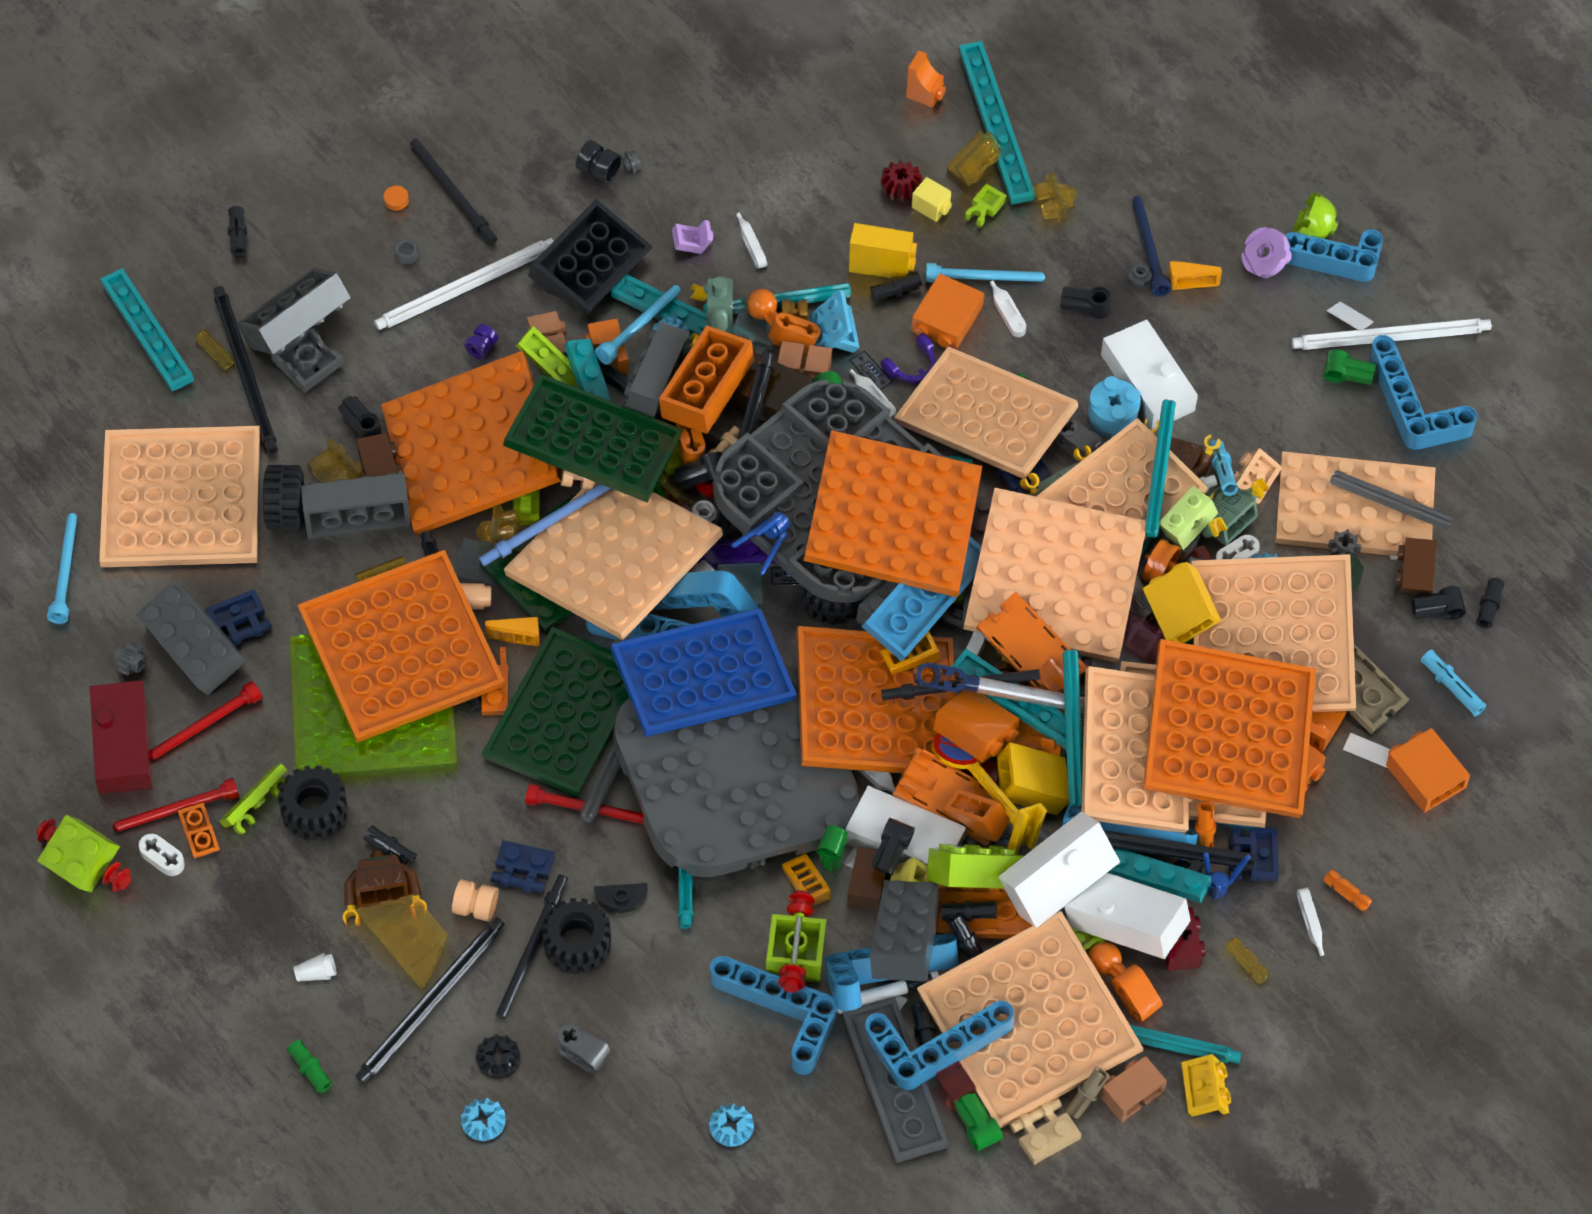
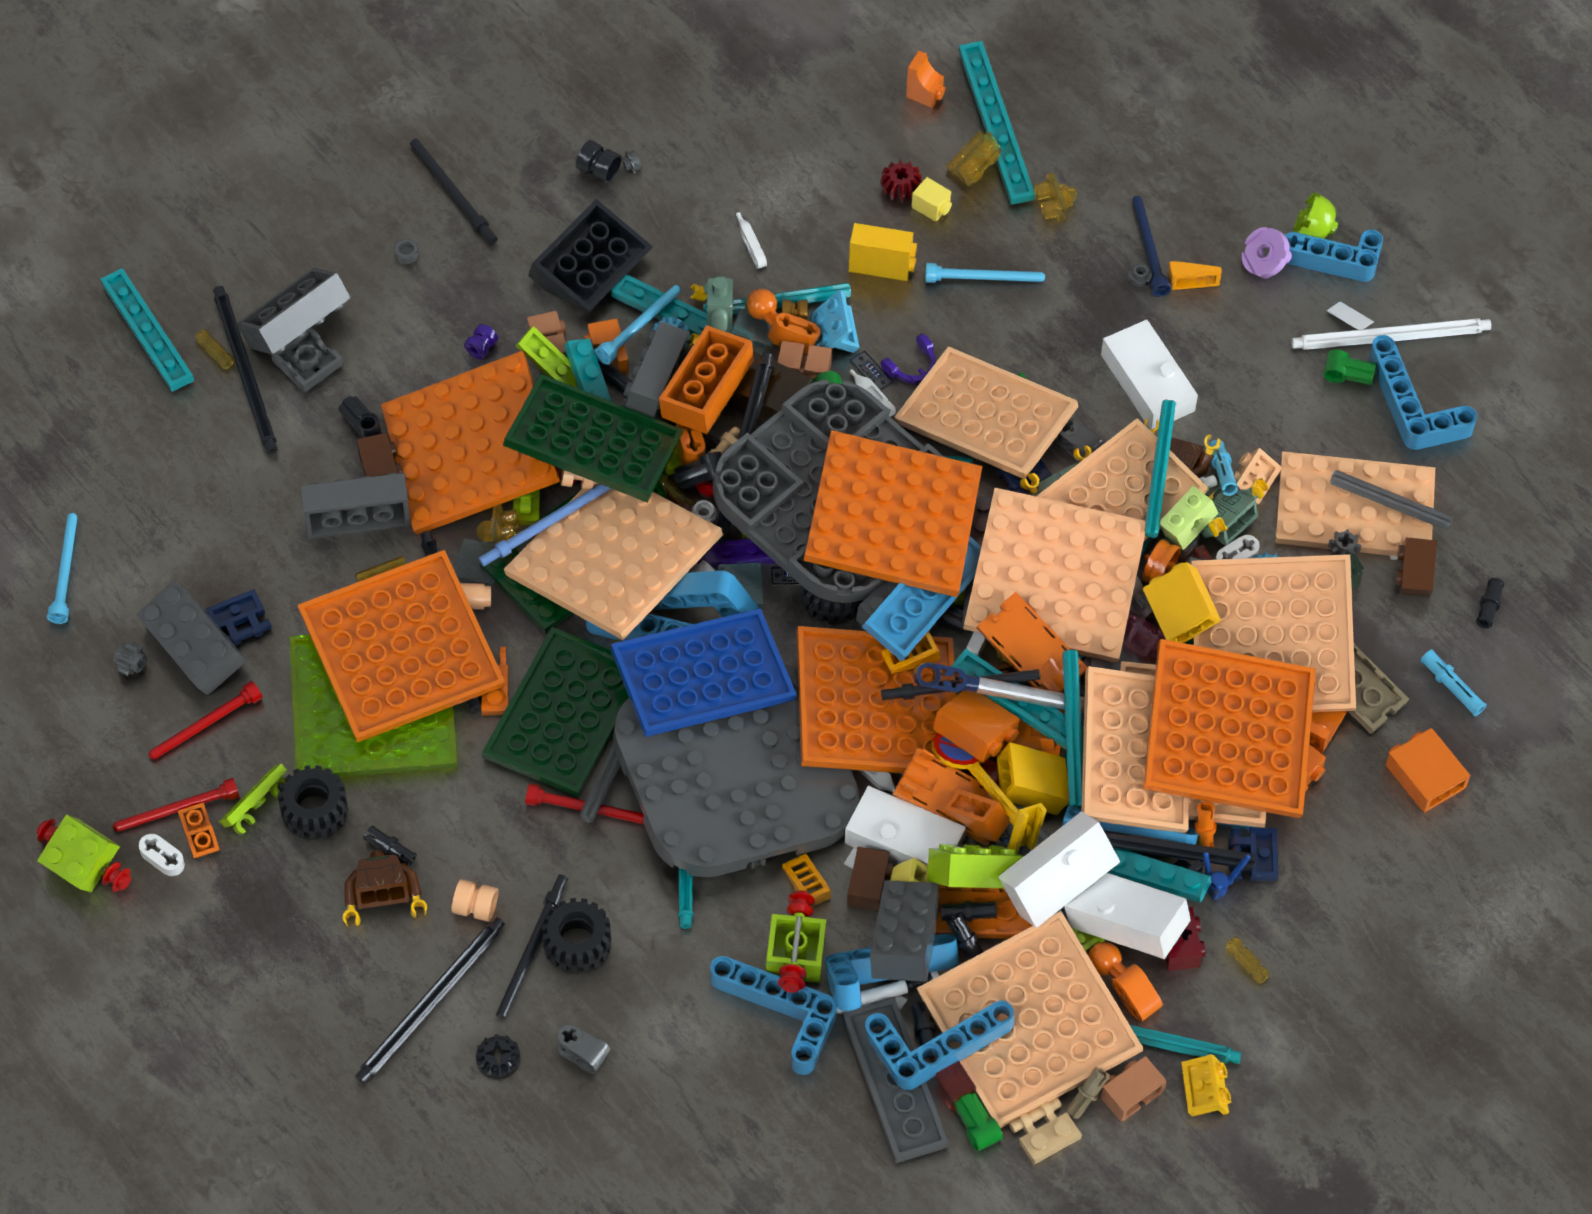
(120, 737): dark red brick -> none
(180, 496): light nougat plate -> none
(236, 218): black pin -> none
(283, 497): black tyre -> none
(309, 1066): green pin -> none
(316, 968): white cone -> none
(335, 464): clear yellow bracket -> none
(396, 198): orange tile -> none
(408, 935): clear yellow wing -> none
(462, 285): white piece -> none
(476, 1129): medium azure gear -> none
(515, 630): light orange slope -> none
(523, 860): dark blue plate -> none
(621, 897): black plate -> none
(692, 238): lavender bracket -> none
(726, 1135): medium azure gear -> none
(773, 528): blue plant -> none
(832, 848): green piece -> none
(894, 839): black piece -> none
(896, 286): black pin -> none
(947, 312): orange brick -> none
(985, 203): lime plate -> none
(1008, 311): white piece -> none
(1085, 301): black piece -> none
(1113, 406): medium azure brick -> none
(1310, 918): white piece -> none
(1347, 890): orange axle -> none
(1367, 749): white sticker -> none
(1445, 603): black piece -> none

